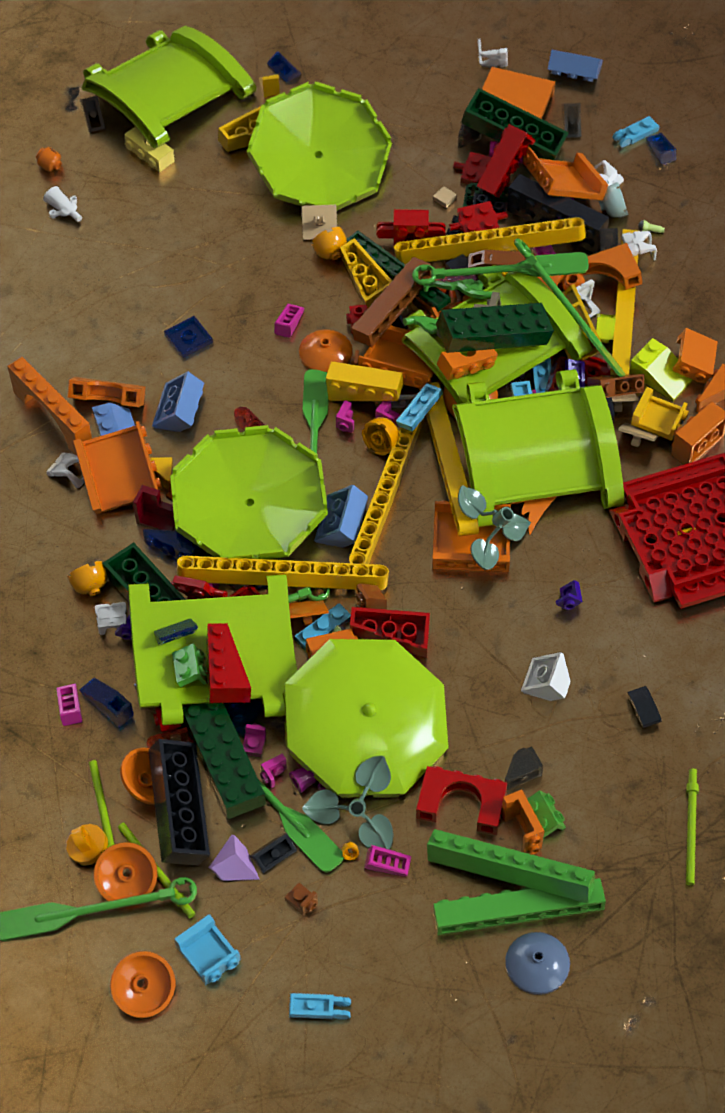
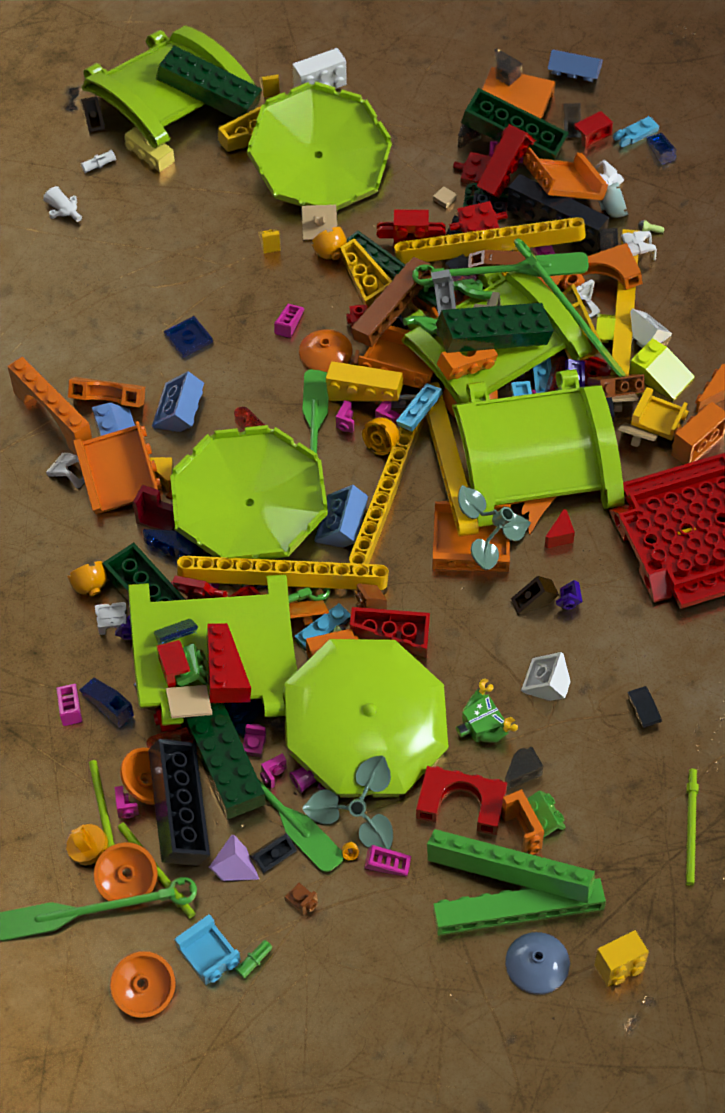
(48, 159): orange head -> none
(98, 161): none -> white pin
(124, 808): none -> dark pink bracket
(172, 661): none -> red panel
(188, 701): none -> tan piece
(208, 83): none -> dark green brick
(253, 959): none -> bright green axle
(270, 240): none -> yellow slope
(283, 67): clear blue slope -> none
(318, 1006): medium azure hinge -> none
(324, 68): none -> white brick
(444, 290): none -> light grey bracket
(483, 718): none -> bright green torso
(496, 57): white piece -> none
(506, 67): none -> clear smoke slope
(535, 595): none -> dark brown slope
(561, 532): none -> red slope
(594, 128): none -> red panel
(621, 958): none -> yellow brick
(646, 327): none -> white slope
(696, 356): orange panel -> none

